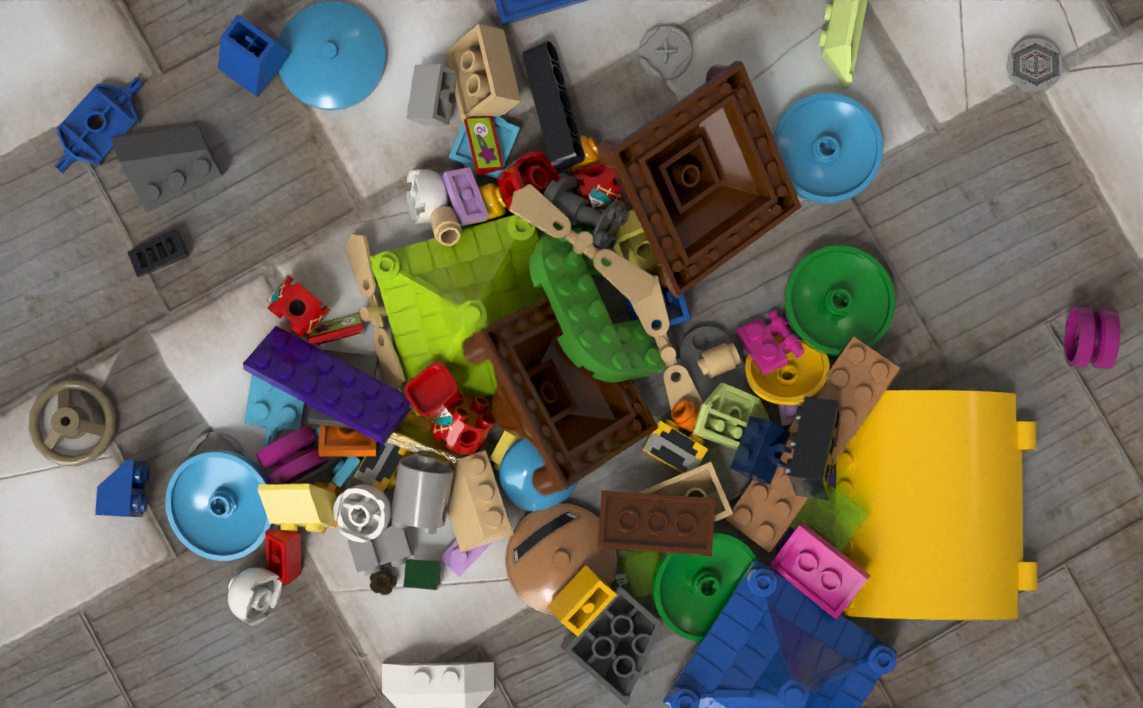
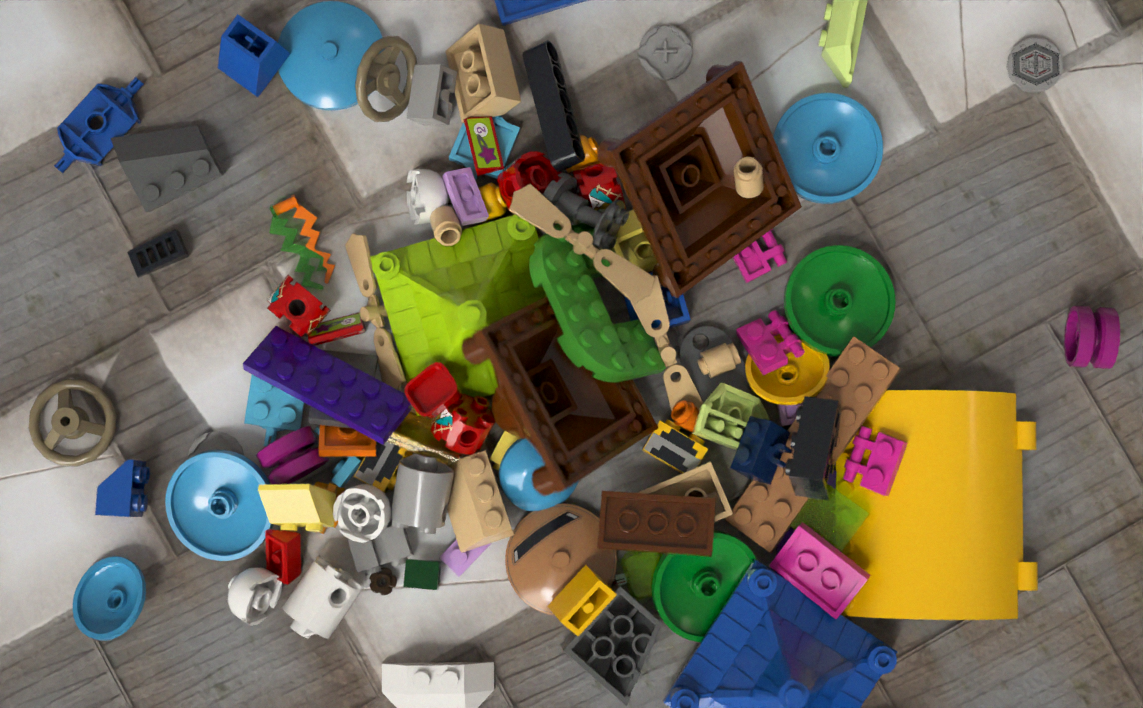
(109, 598): none -> dark azure dish
(306, 252): none -> piece
(321, 599): none -> white cylinder
(381, 74): none -> dark tan piece
(748, 177): none -> tan brick
(754, 263): none -> dark pink plate
(882, 464): none -> dark pink plate

